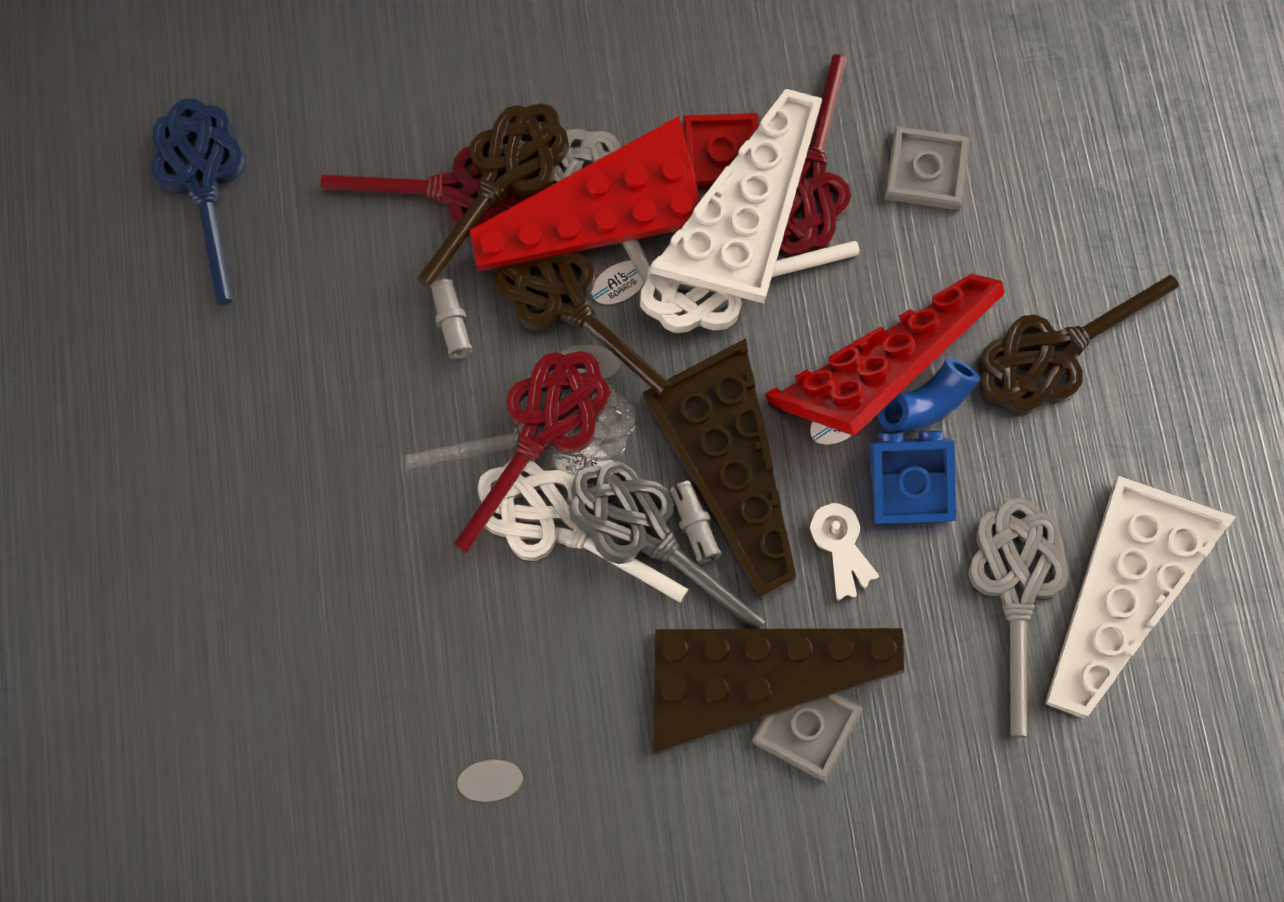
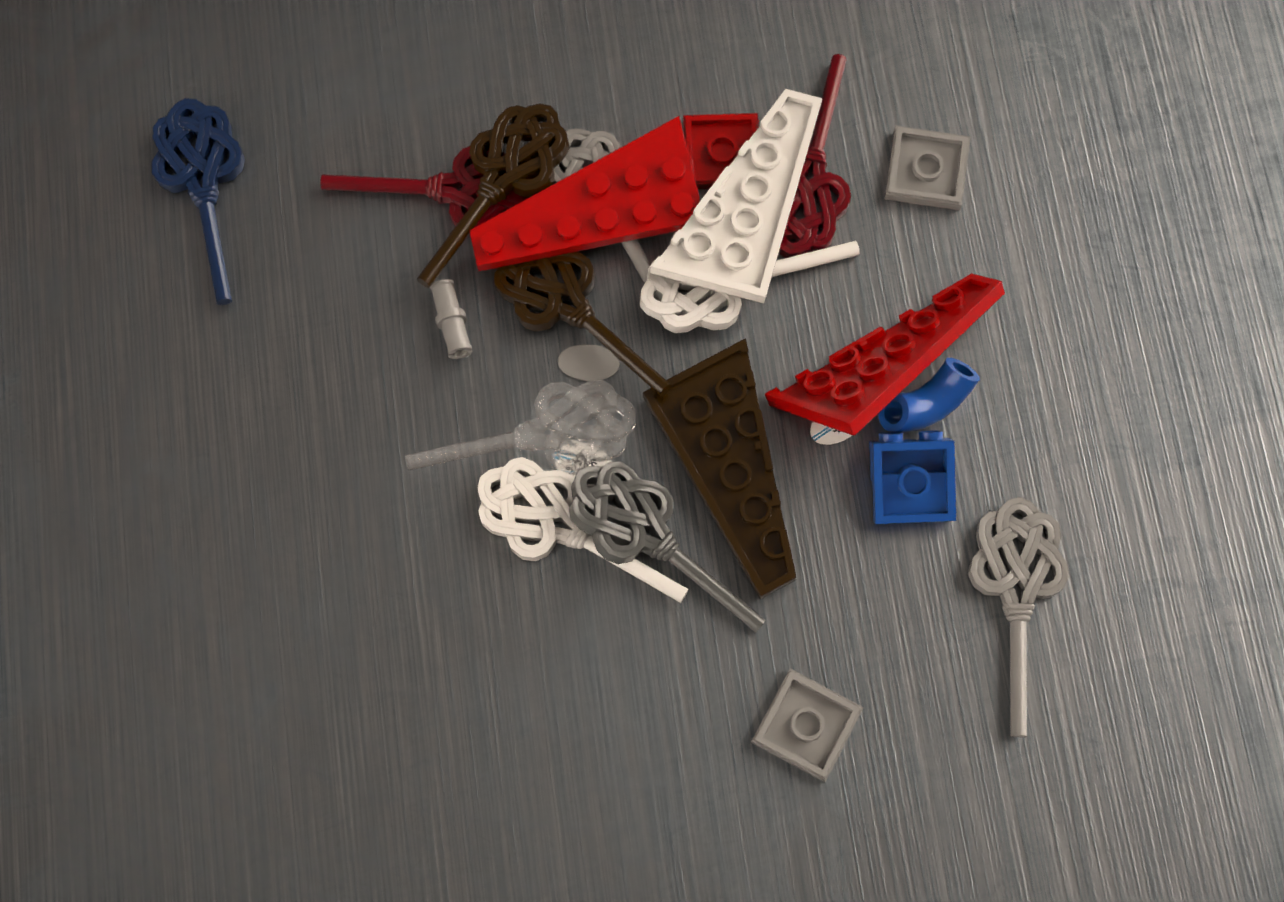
(490, 780): light grey sticker -> none
(529, 447): dark red piece -> none
(617, 283): white sticker -> none
(695, 522): light grey pin -> none
(744, 675): dark brown wing -> none
(836, 531): white piece -> none
(1045, 338): dark brown piece -> none
(1134, 574): white wing -> none

